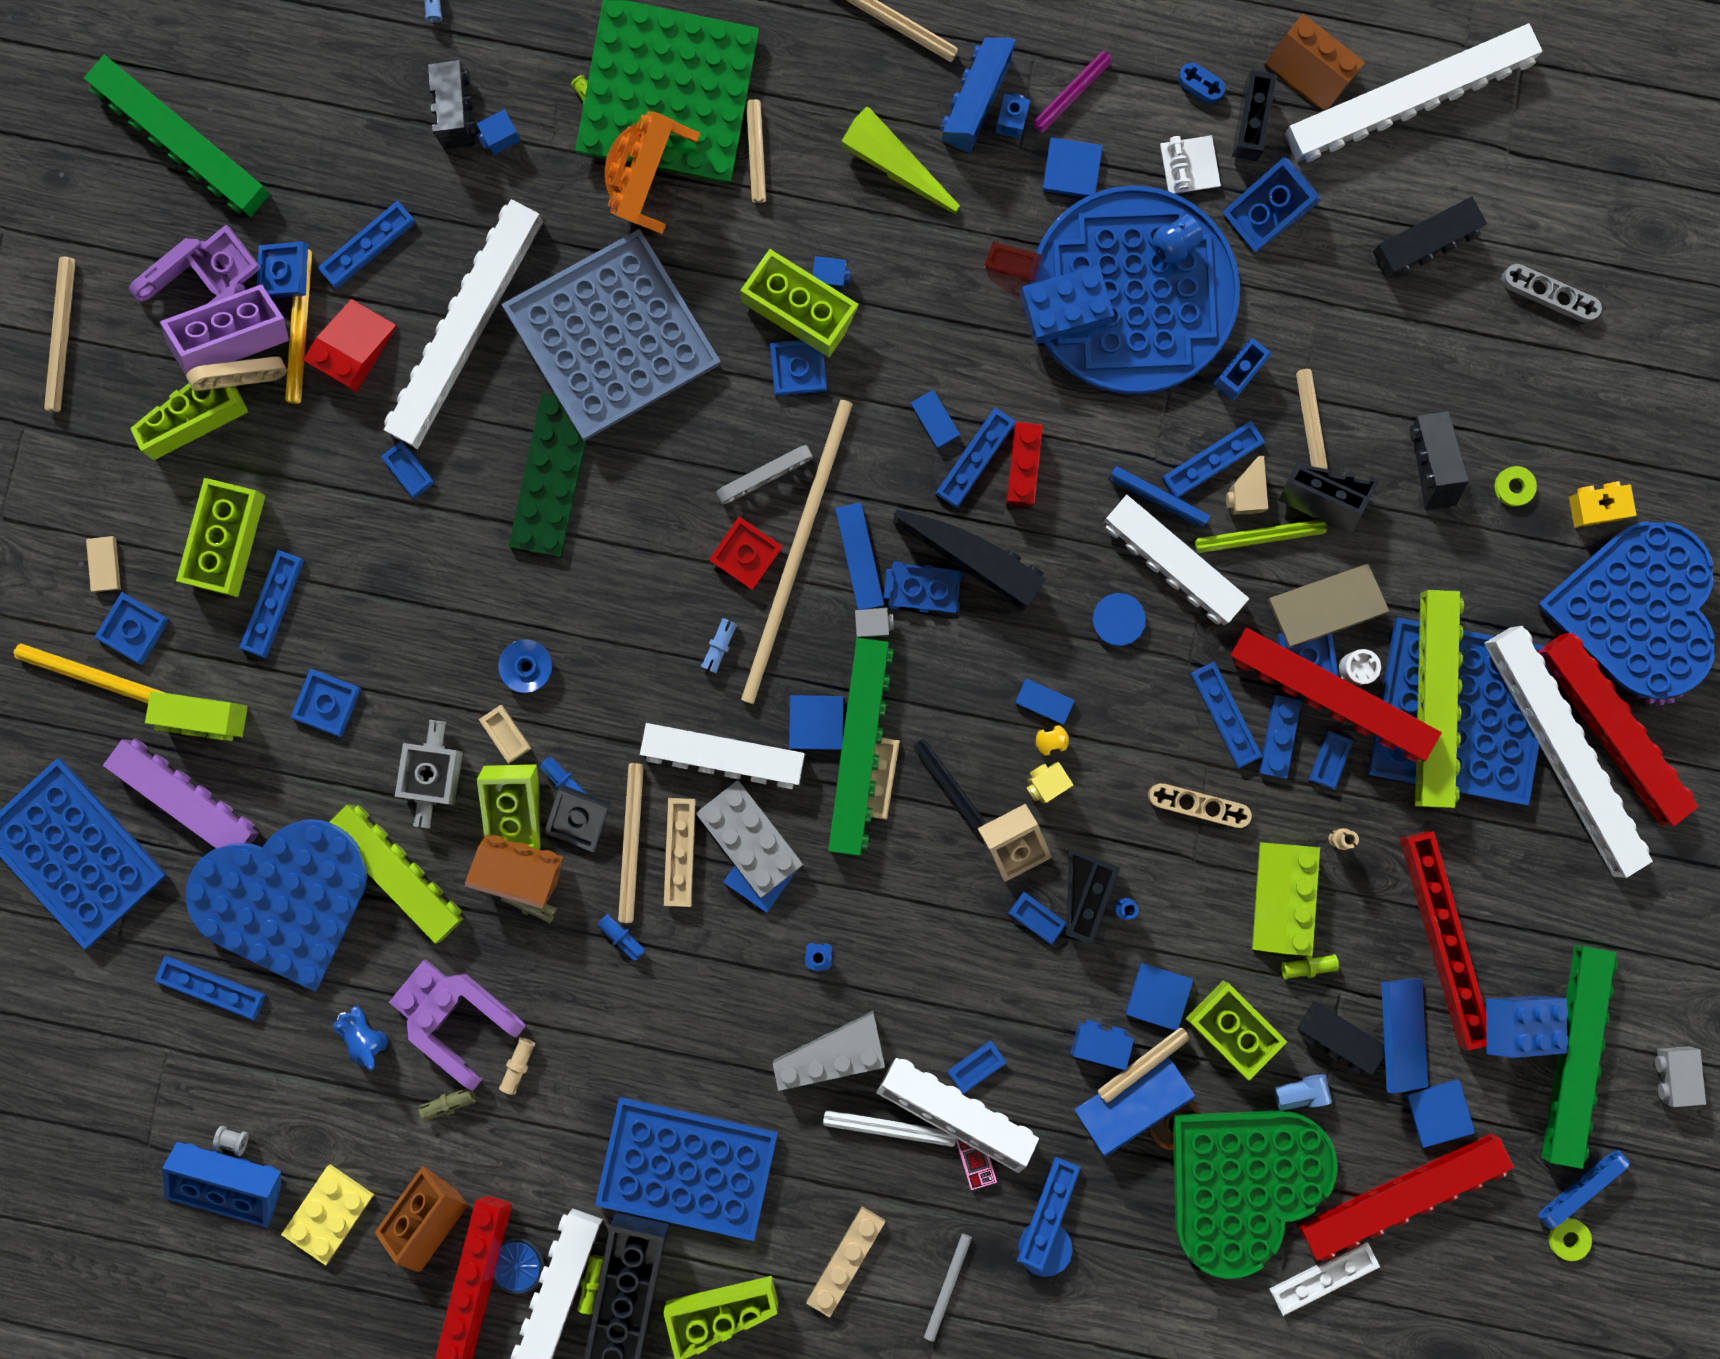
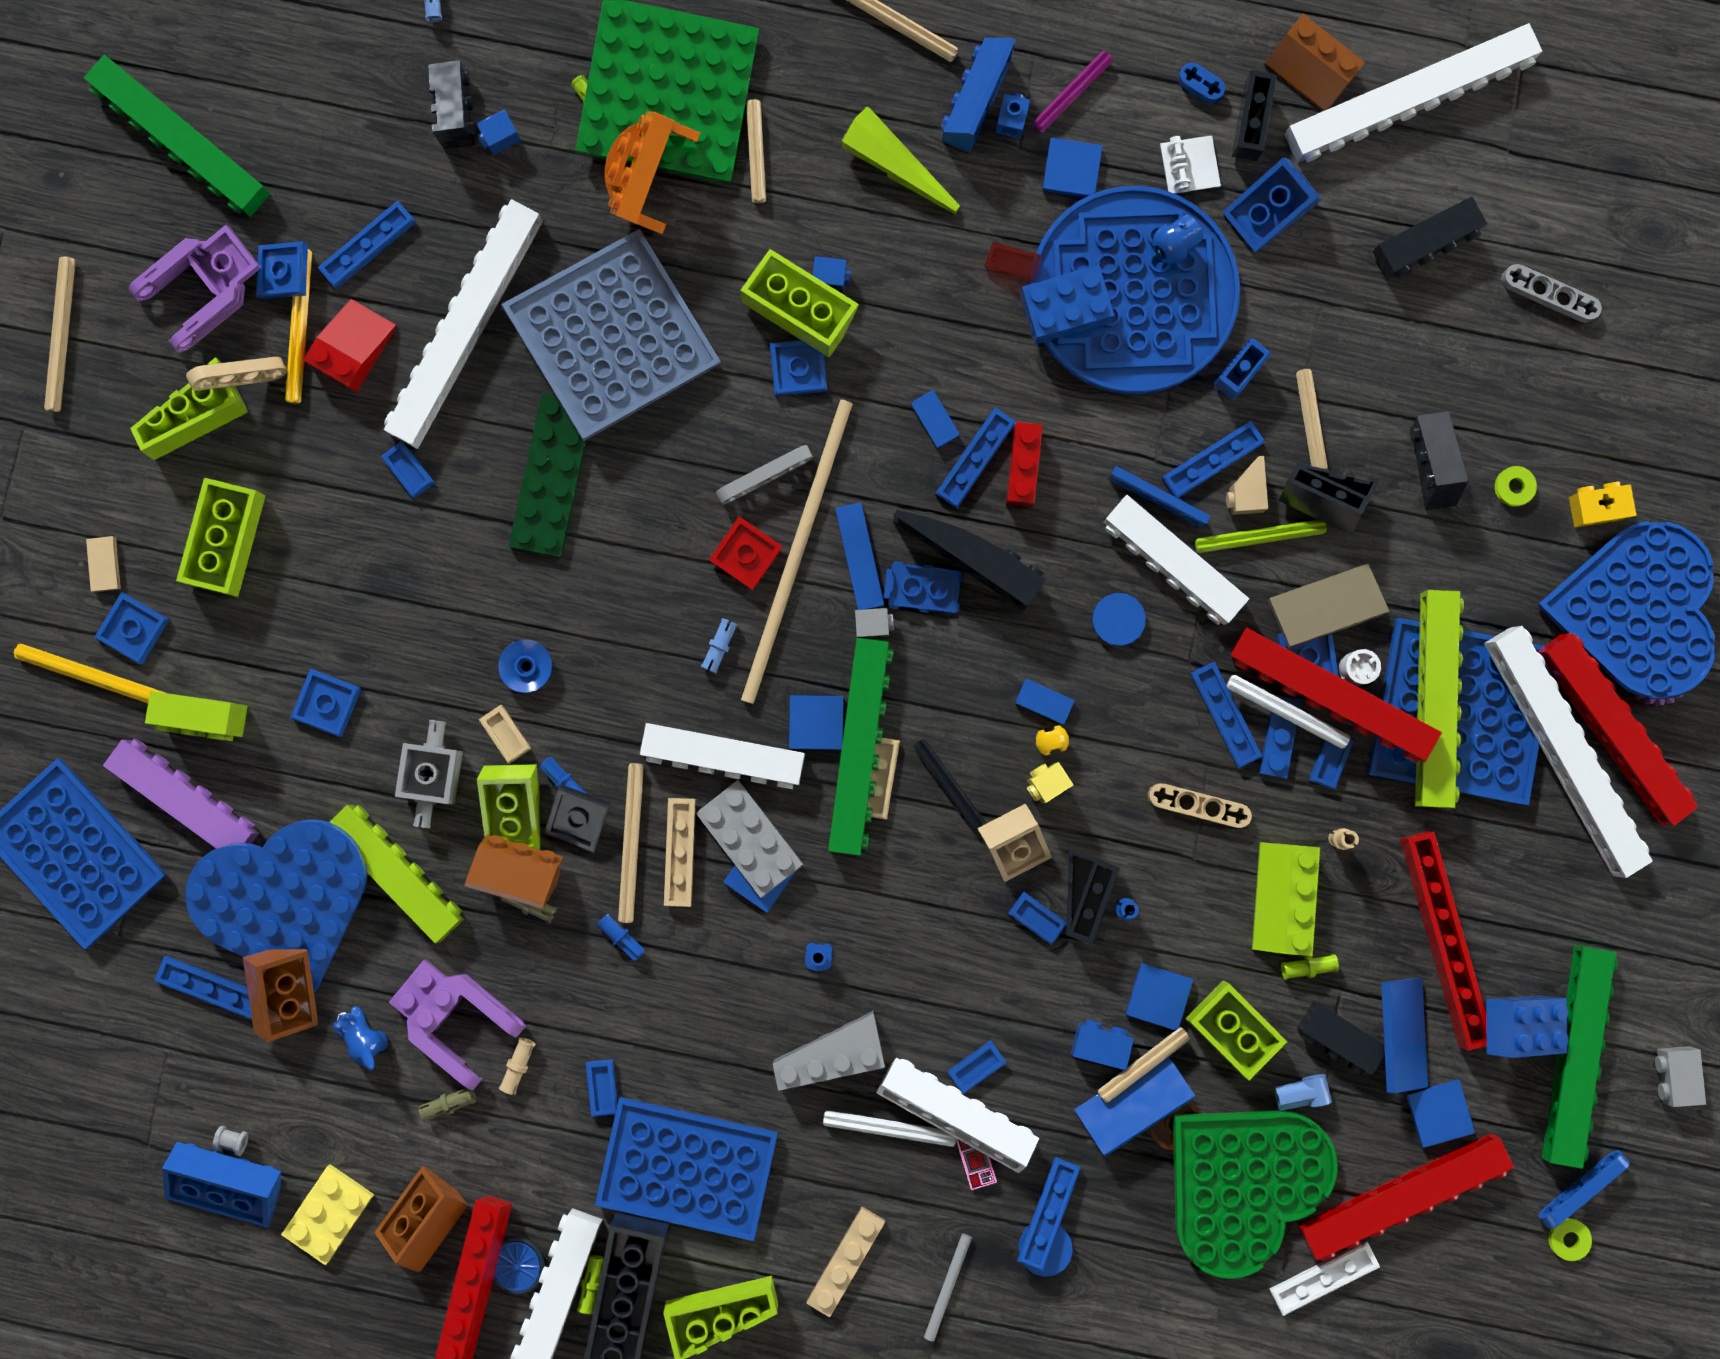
(225, 329): medium lavender brick -> none
(271, 604): blue tile -> none
(280, 992): none -> dark orange slope
(602, 1087): none -> blue tile
(1288, 711): none -> white axle

